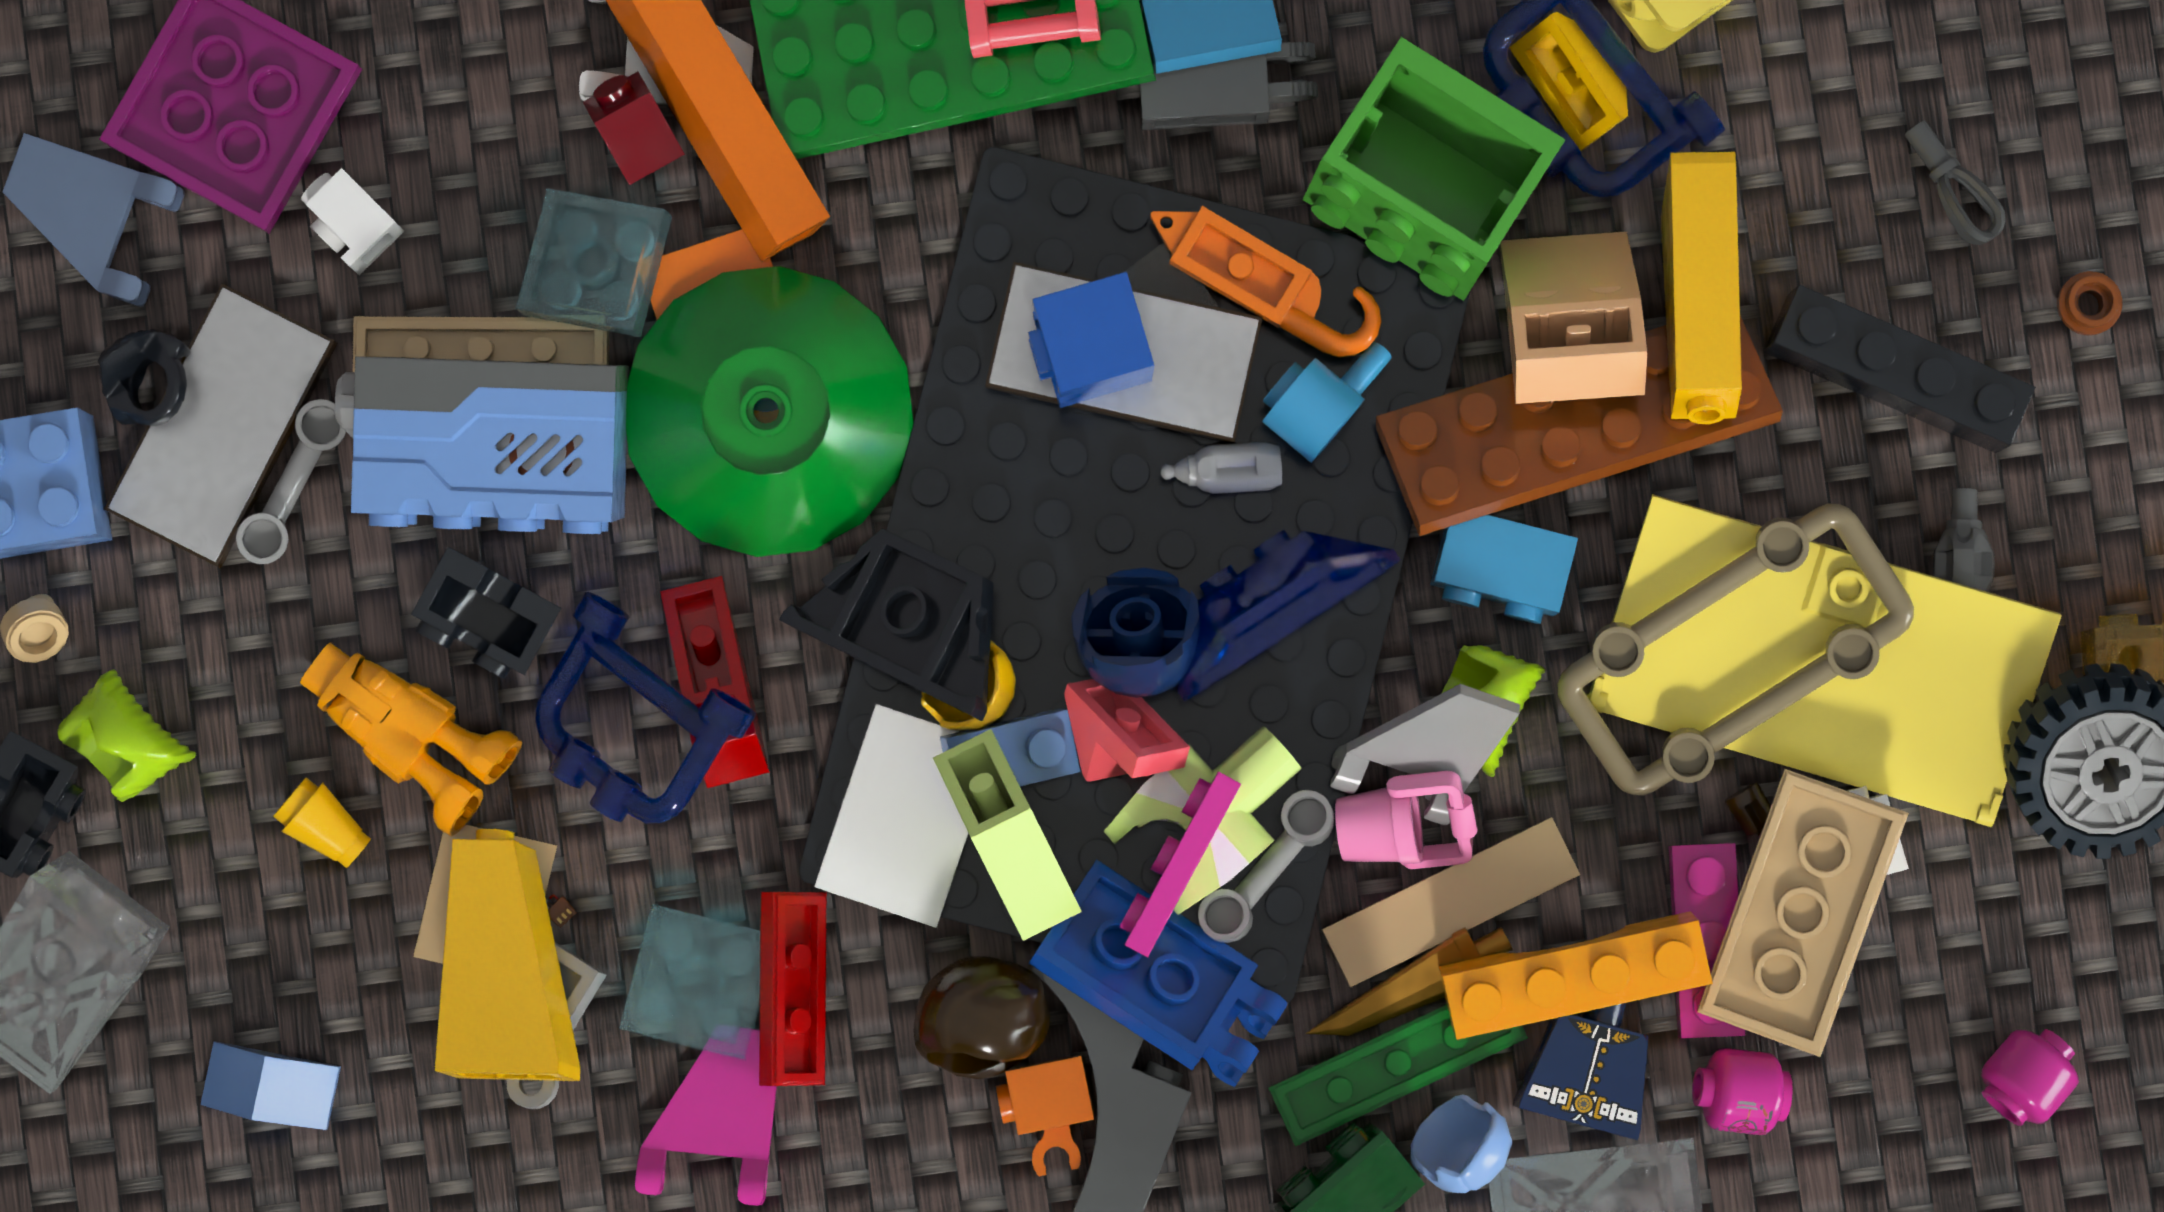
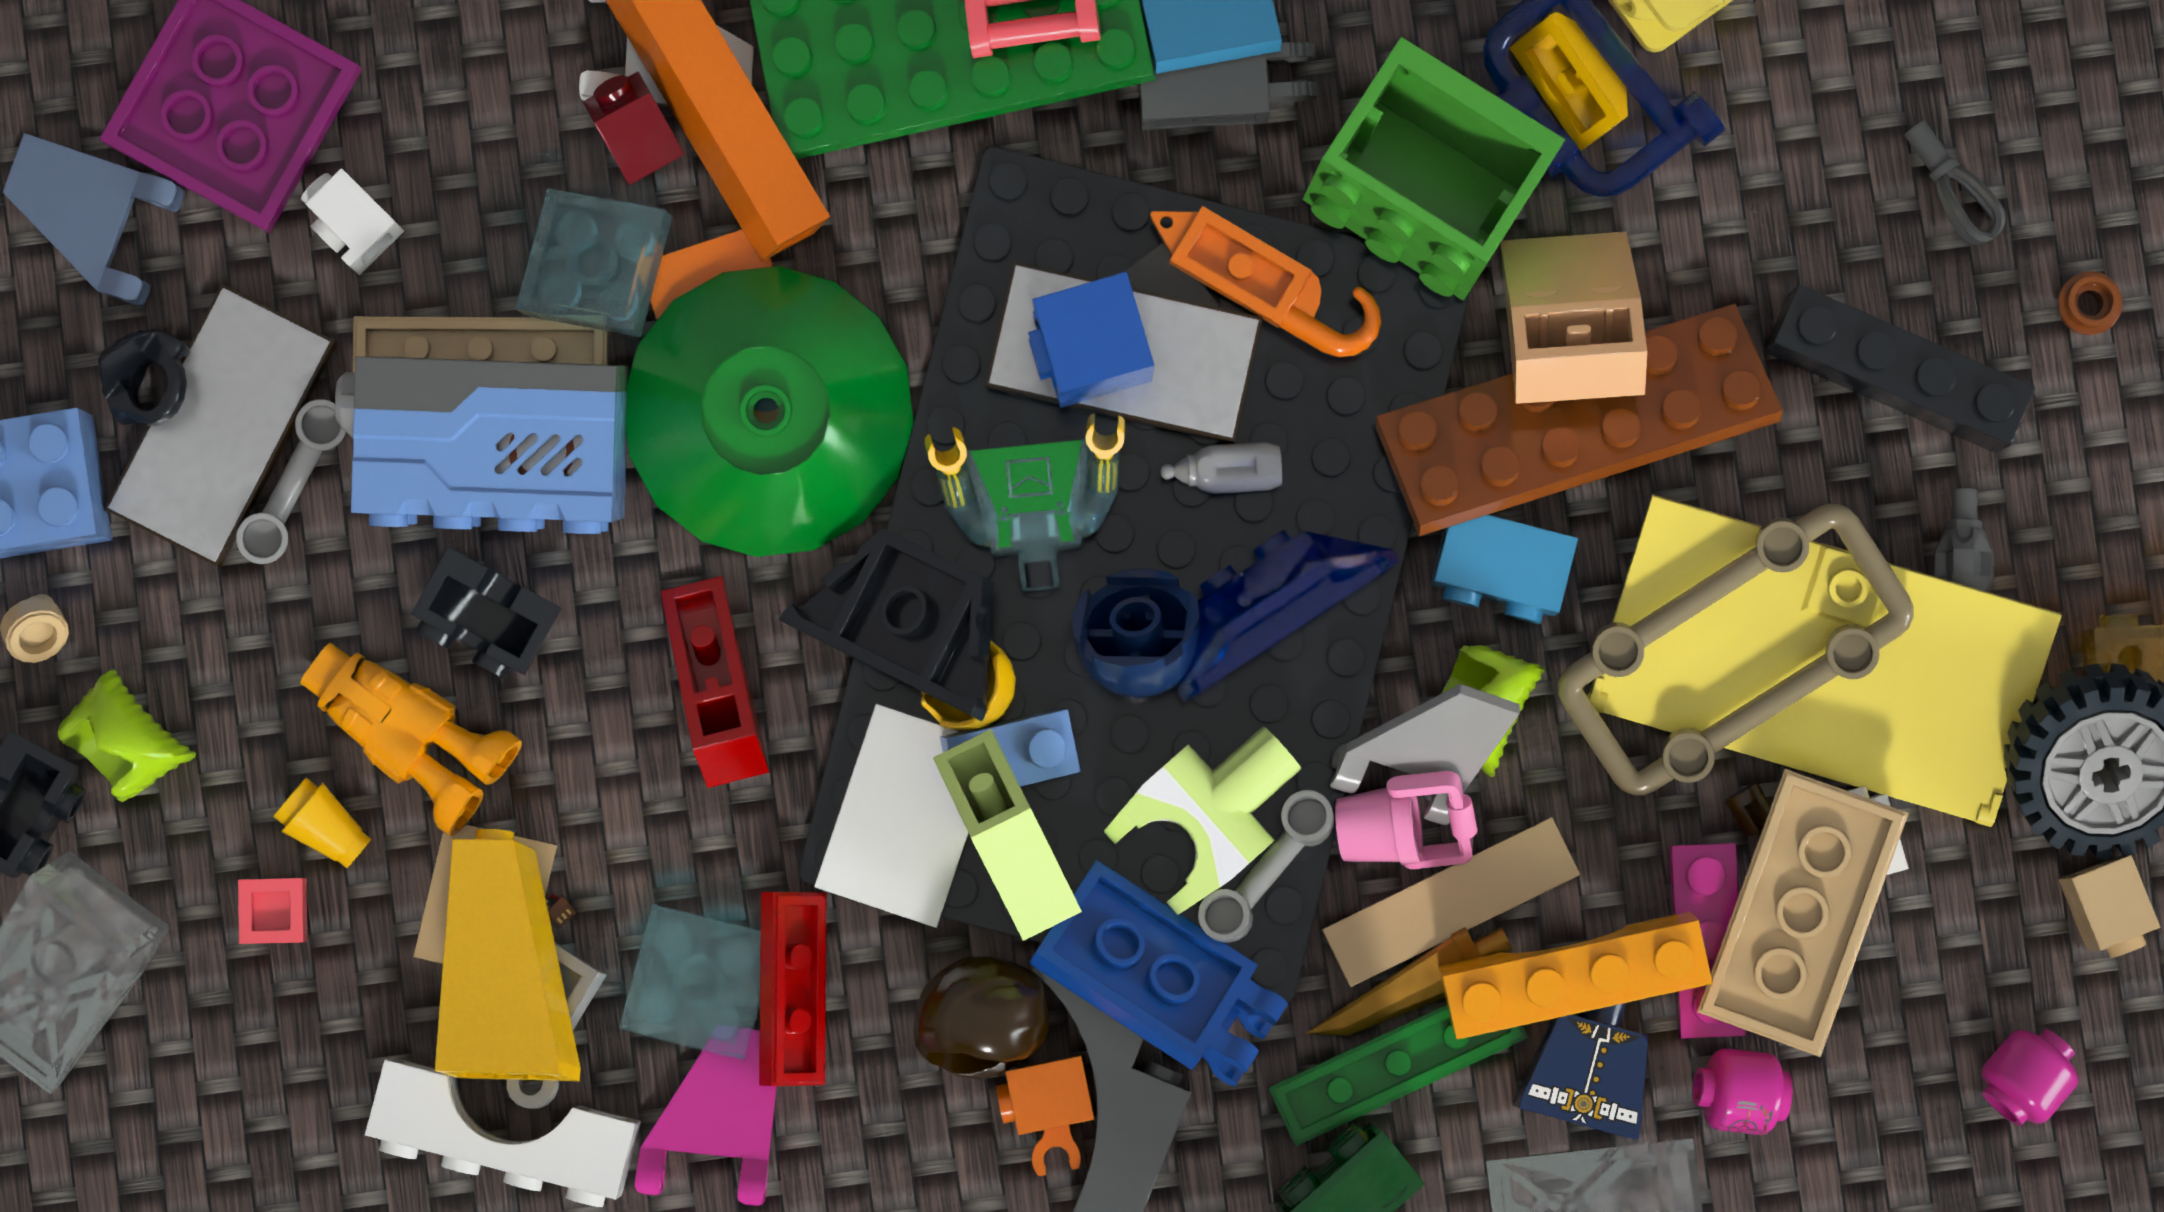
(270, 1086): slope -> none
(272, 910): none -> coral plate
(425, 1112): none -> white arch
(578, 761): clear blue bar -> none
(1031, 496): none -> torso
(1120, 734): coral slope -> none
(1178, 862): dark pink plate -> none
(1315, 403): dark azure piece -> none
(1461, 1145): light blue hair -> none
(1702, 286): yellow slope -> none
(2110, 906): none -> tan brick

